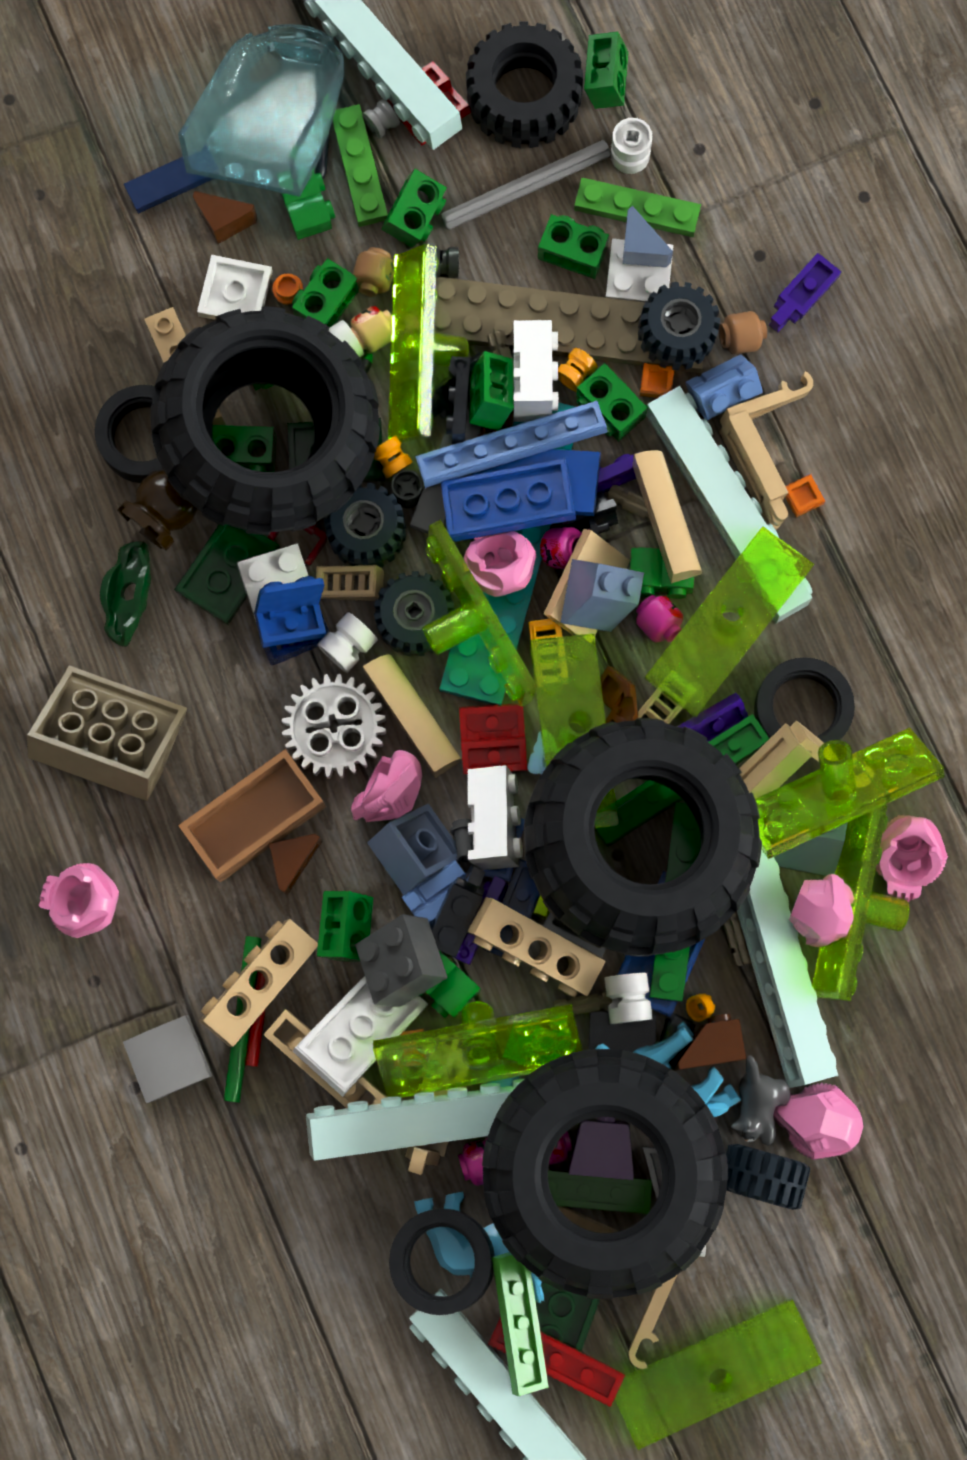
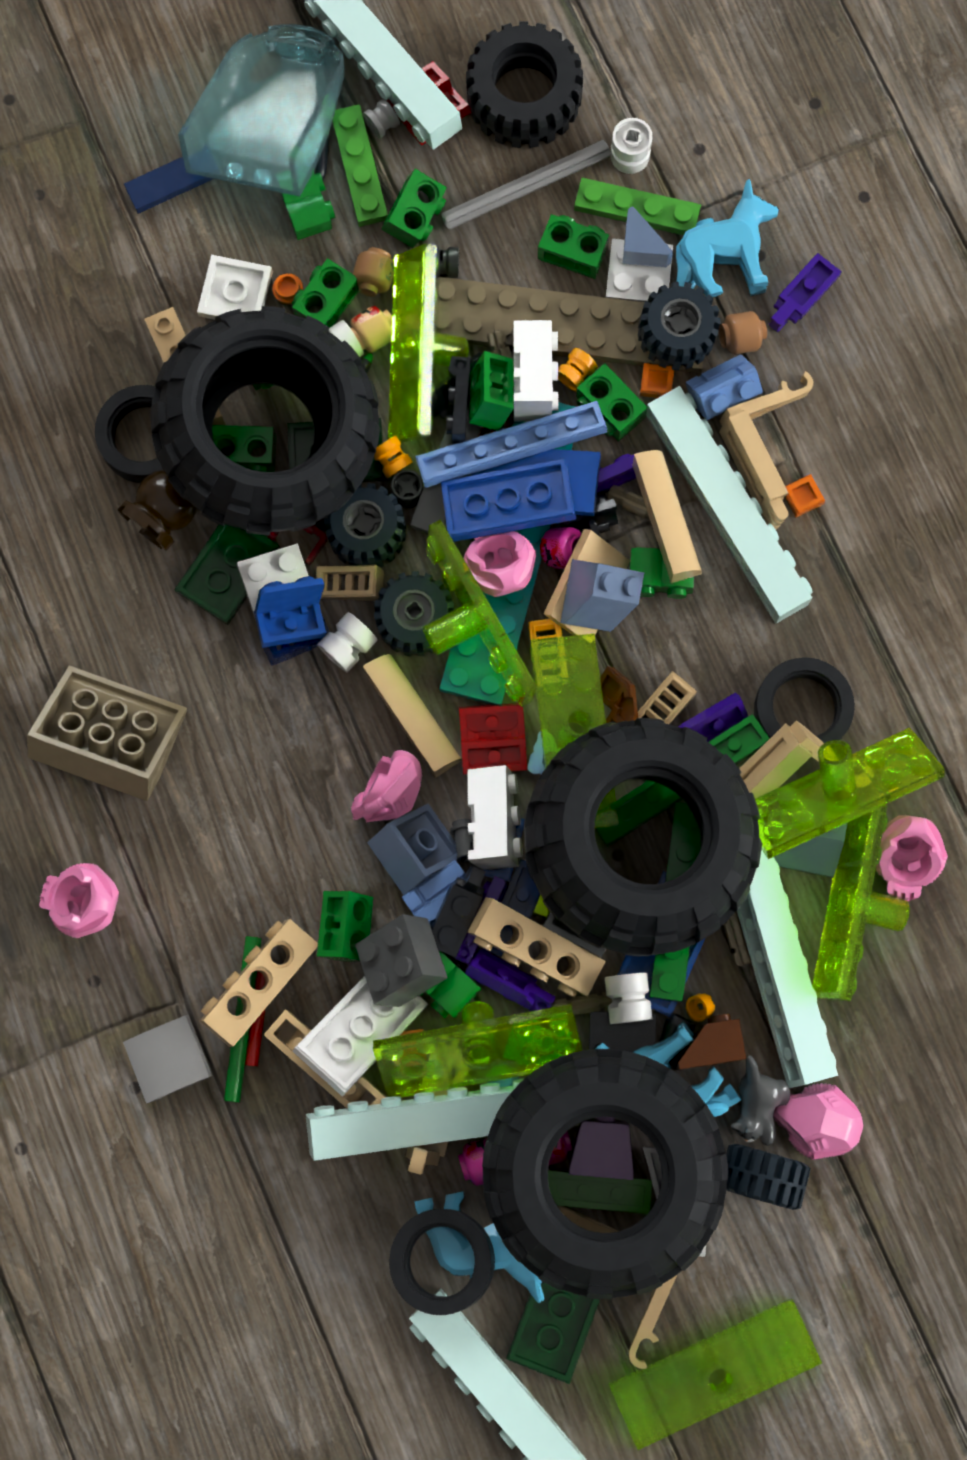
(124, 614): dark green piece -> none
(224, 215): reddish brown slope -> none
(252, 816): medium nougat piece -> none
(291, 859): reddish brown slope -> none
(330, 697): white gear -> none
(508, 981): none -> dark purple hinge
(520, 1325): bright green plate -> none
(572, 1367): red tile -> none
(606, 70): green brick -> none
(659, 618): dark pink head -> none
(711, 644): clear neon green plate -> none
(727, 243): none -> medium azure animal
(823, 910): bright pink helmet -> none

